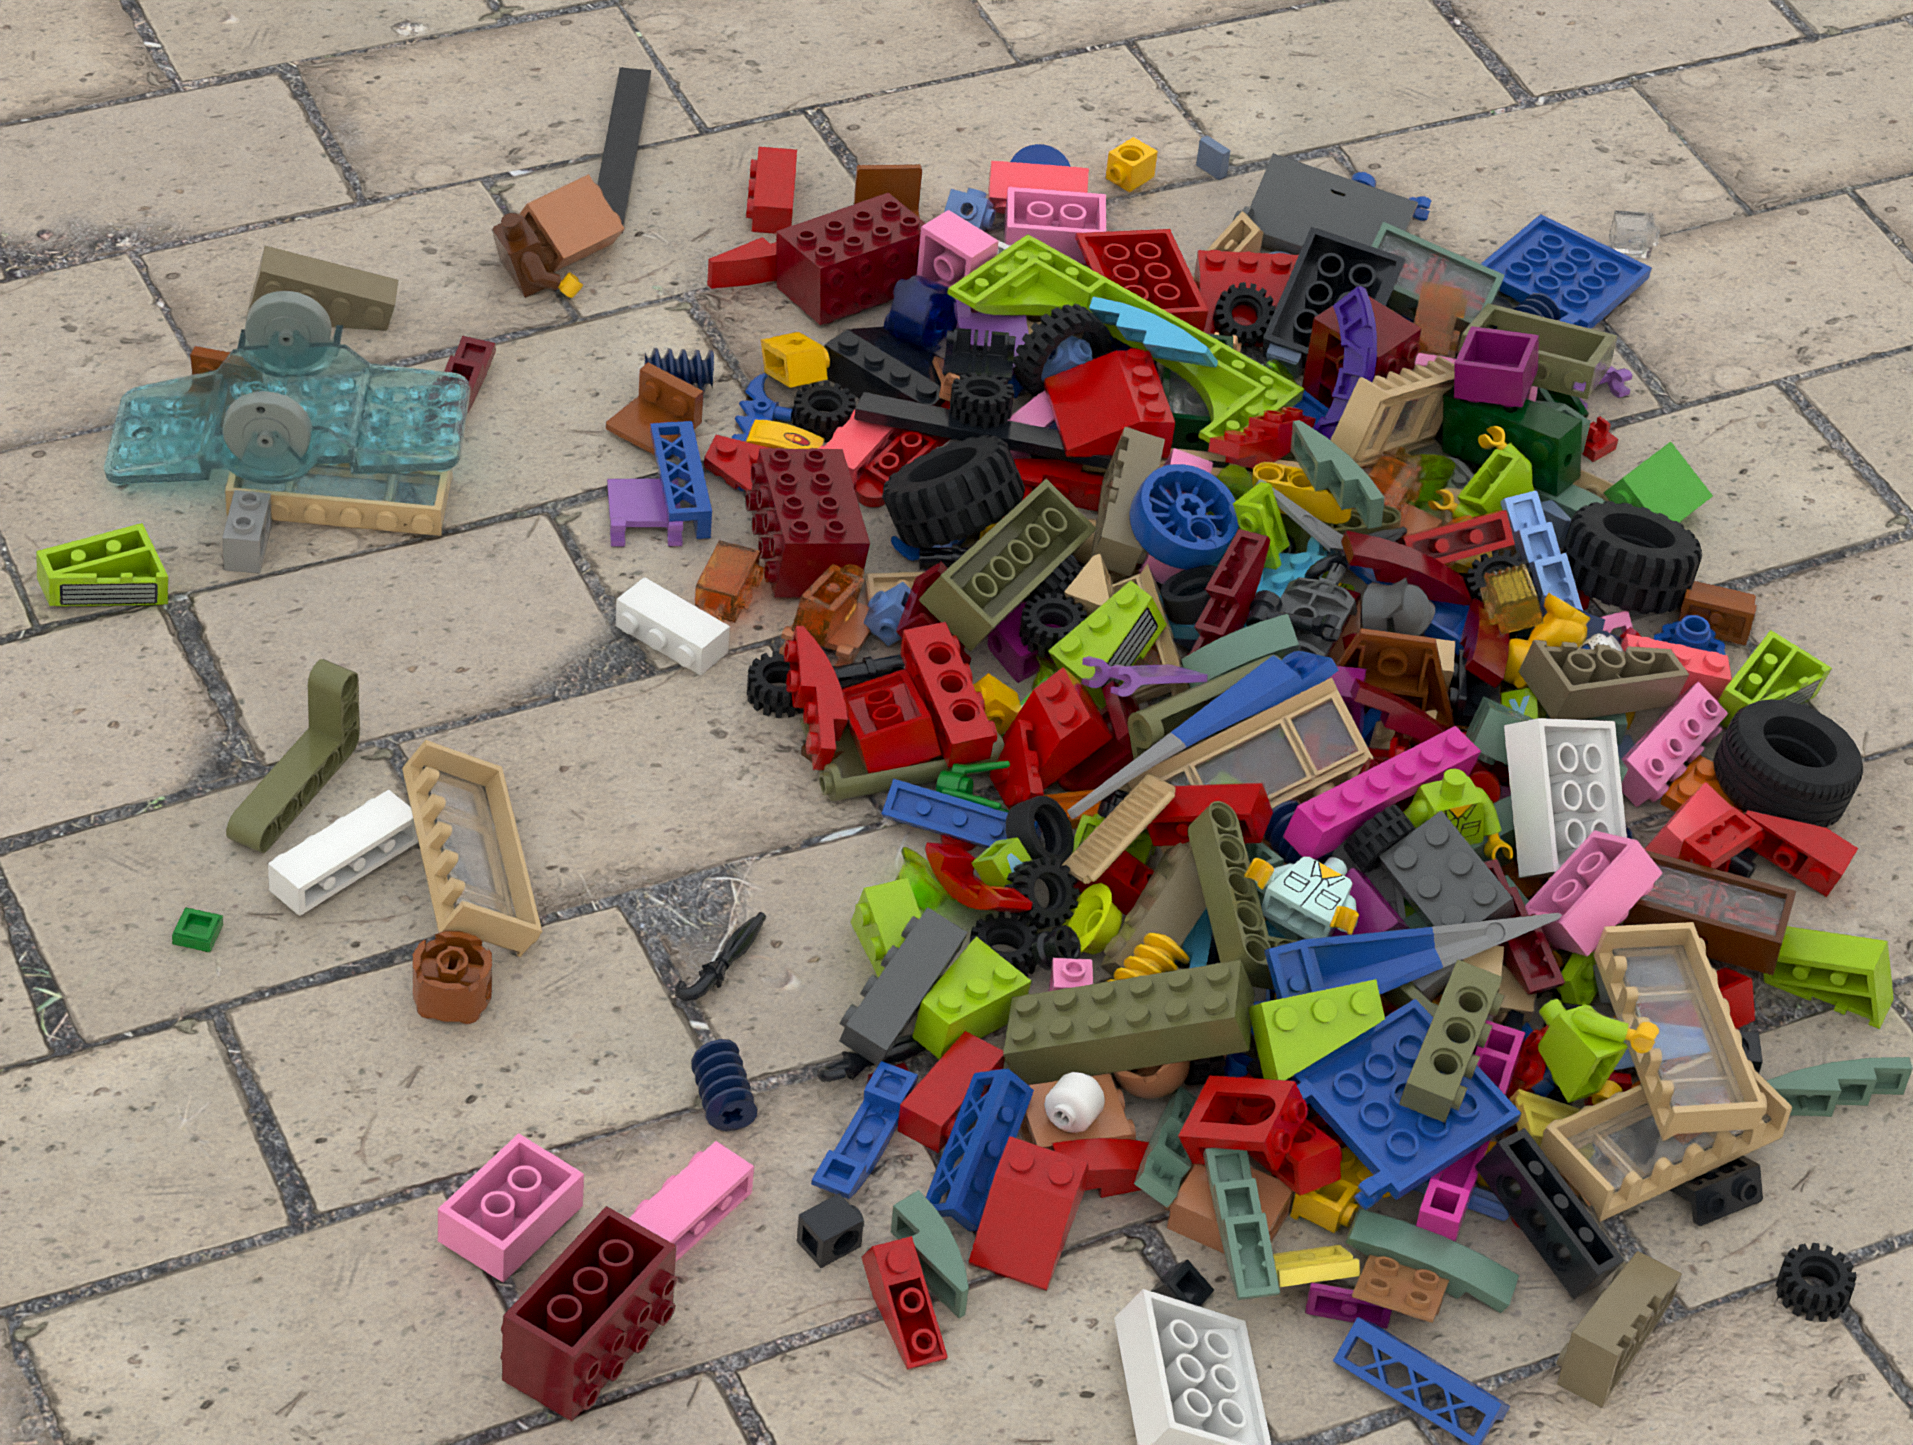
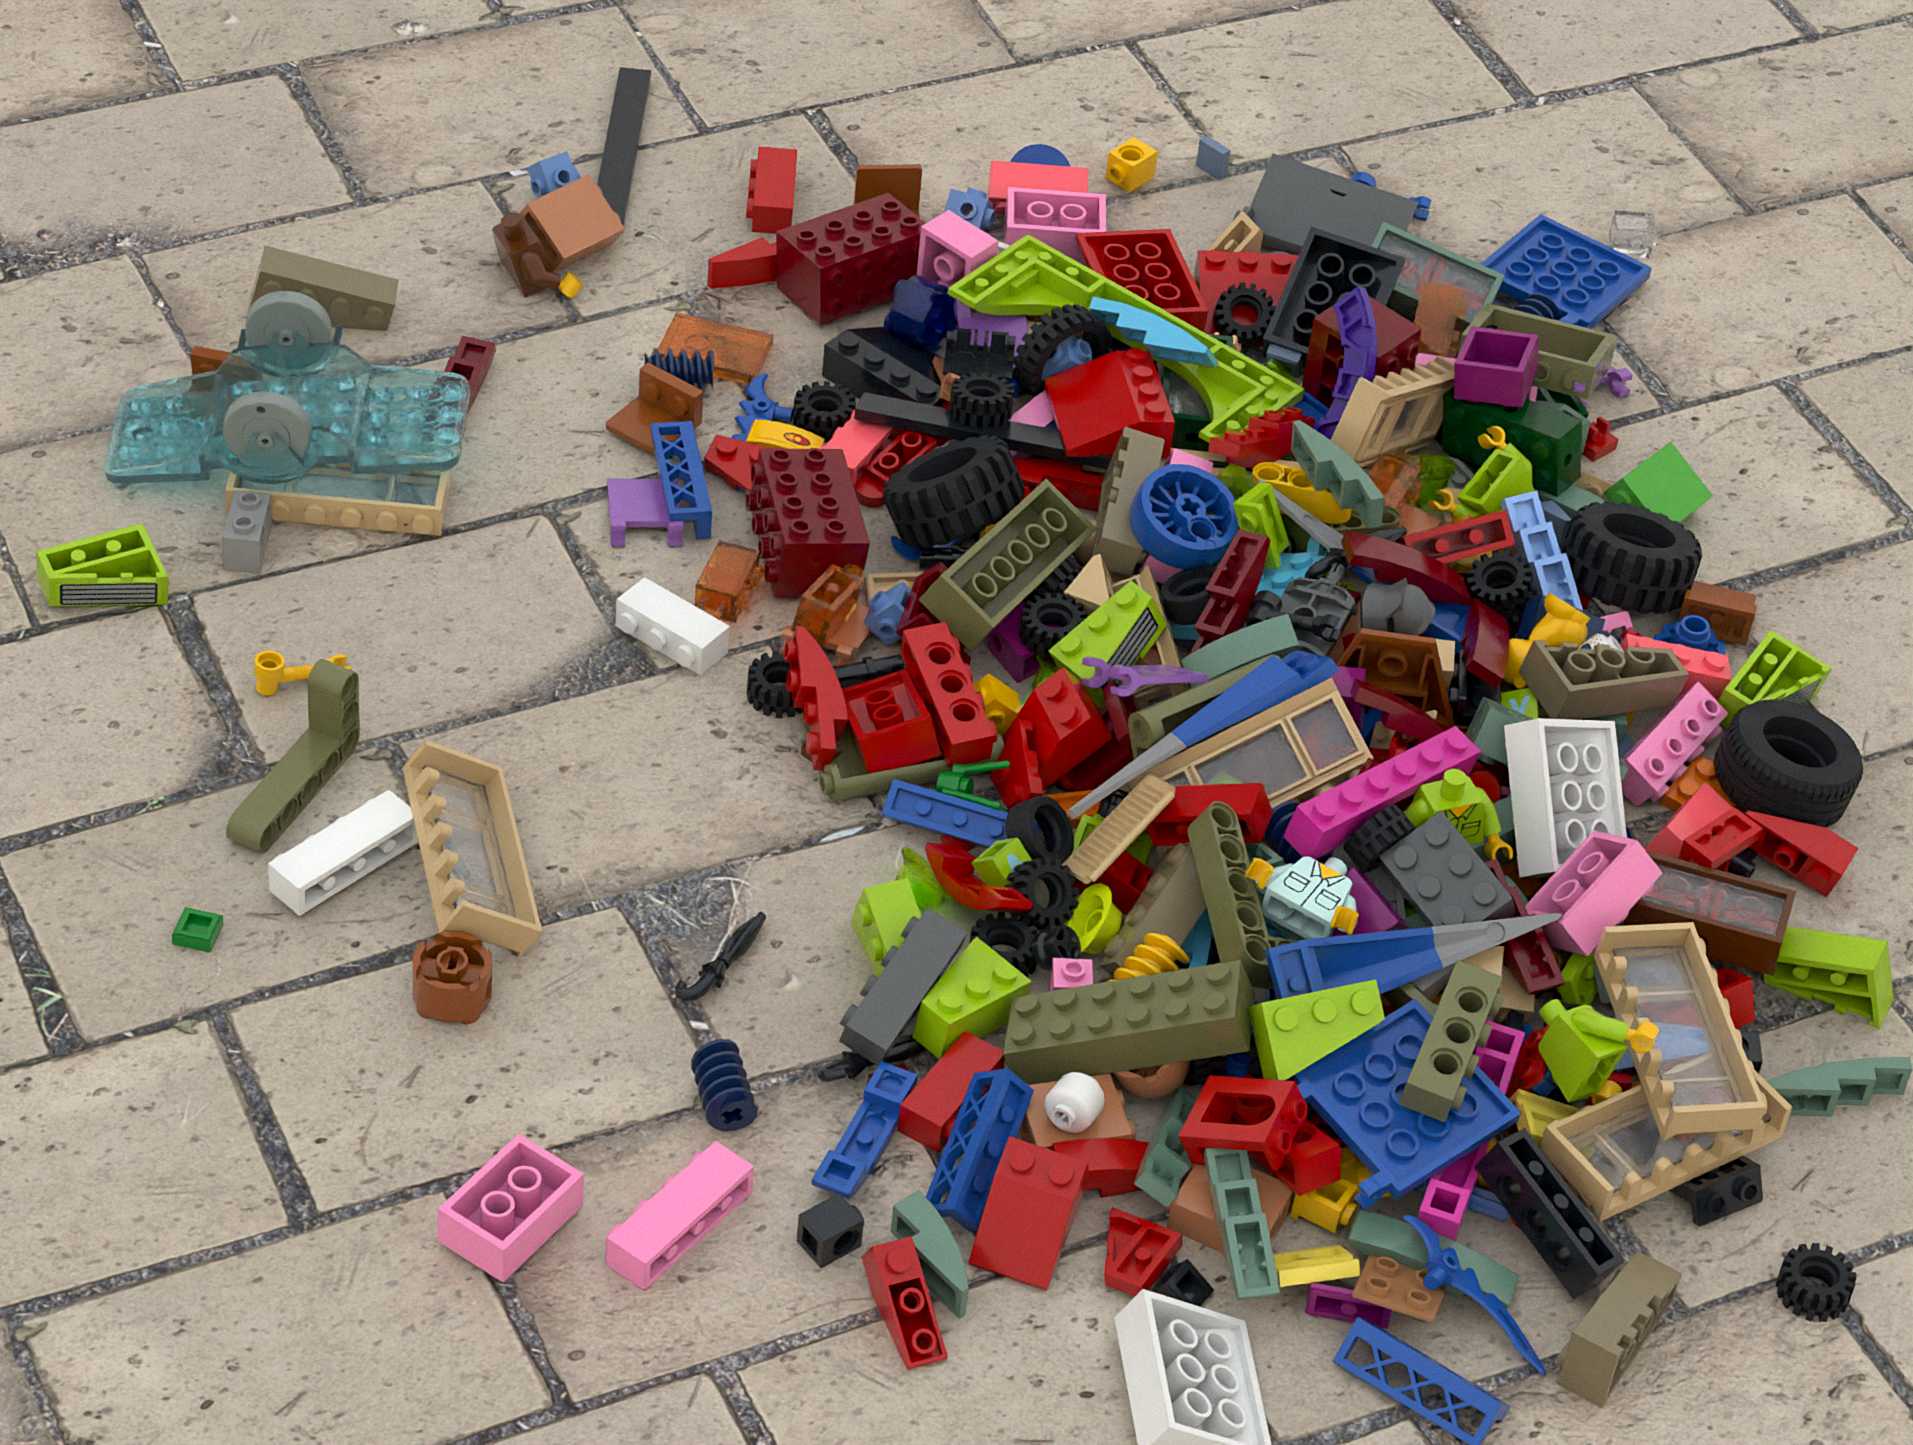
(271, 671): none -> yellow brick
(552, 174): none -> medium blue brick
(589, 1313): dark red brick -> none
(736, 350): none -> clear orange tile
(794, 359): yellow brick -> none
(1137, 1252): none -> red wing
(1446, 1271): none -> blue piece
(1511, 599): clear yellow brick -> none

